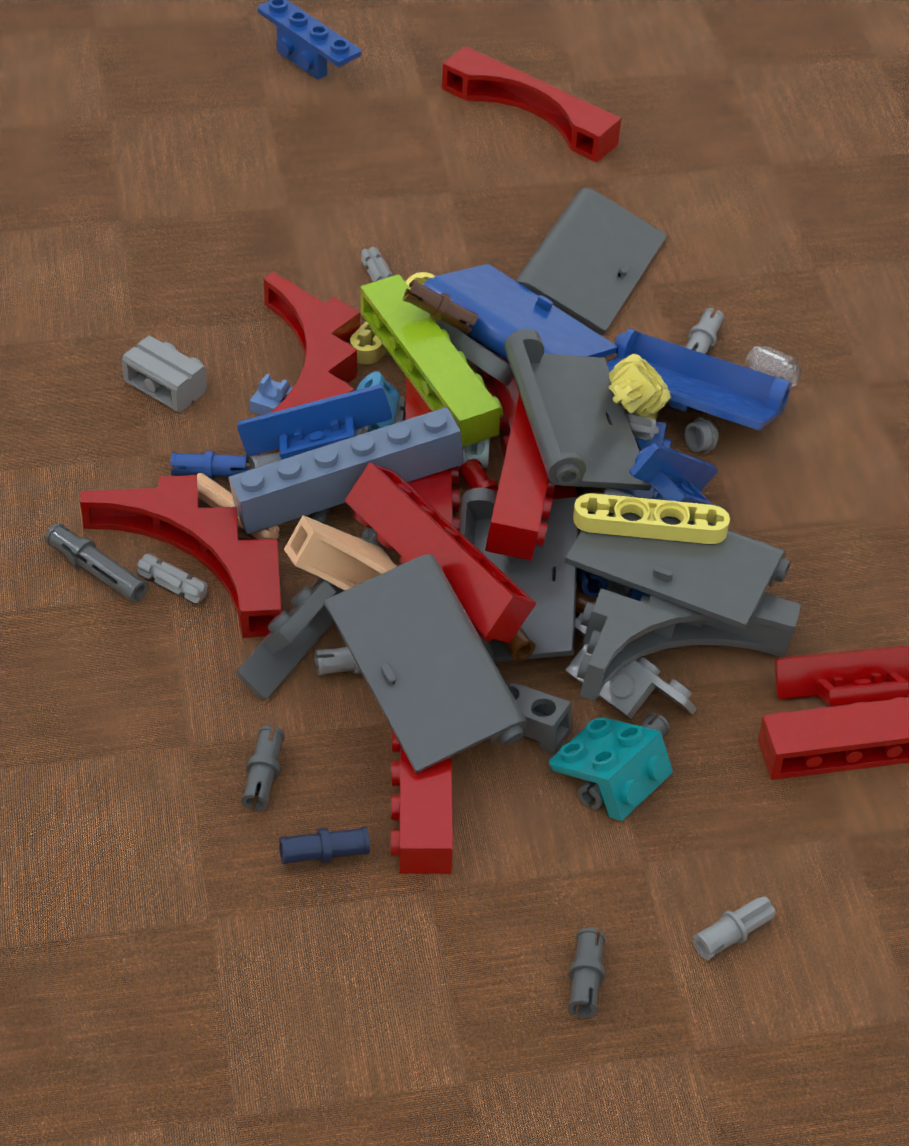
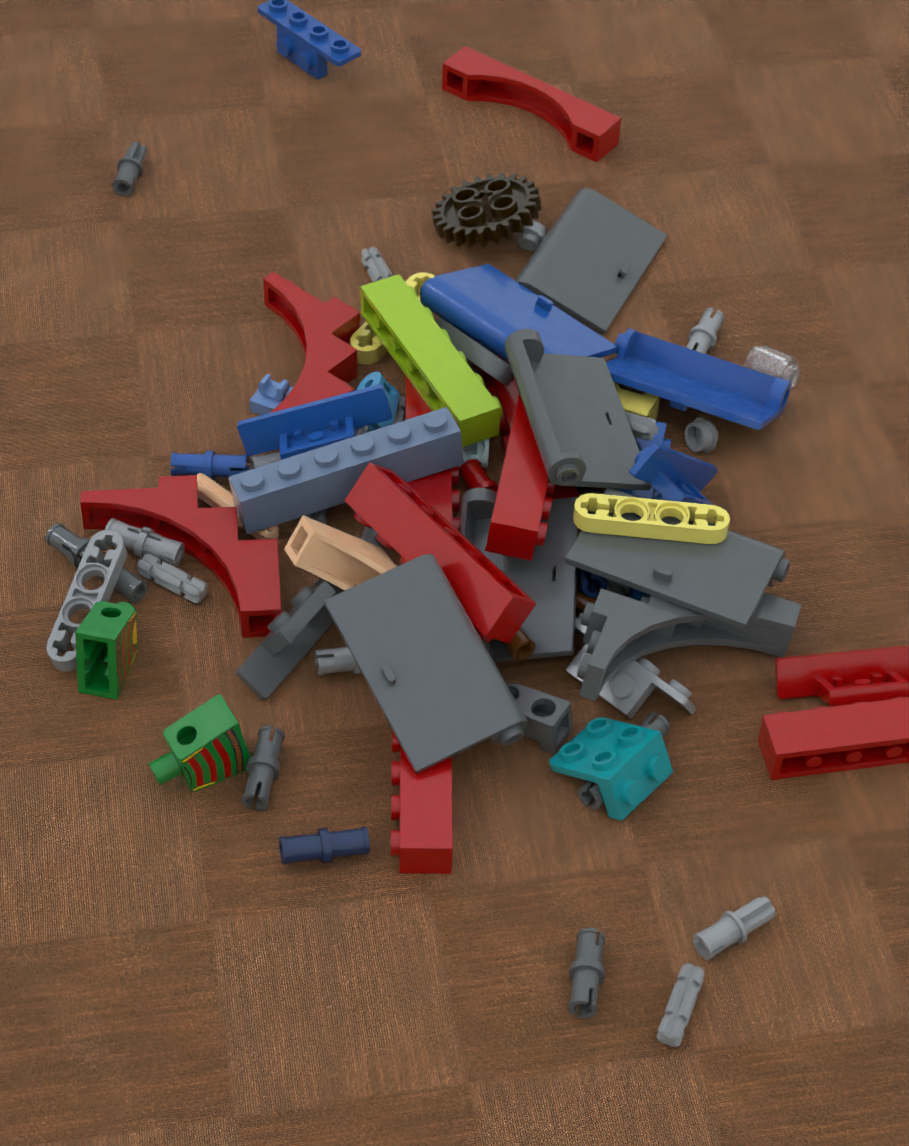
(82, 598): none -> light grey beam
(107, 632): none -> green torso
(129, 169): none -> dark grey axle
(145, 541): none -> light grey pin
(164, 373): light grey brick -> none
(203, 747): none -> green torso
(440, 307): reddish brown pin -> none
(510, 202): none -> dark brown gear
(532, 236): none -> light grey plate
(638, 386): light yellow gear -> none
(680, 1005): none -> light grey axle

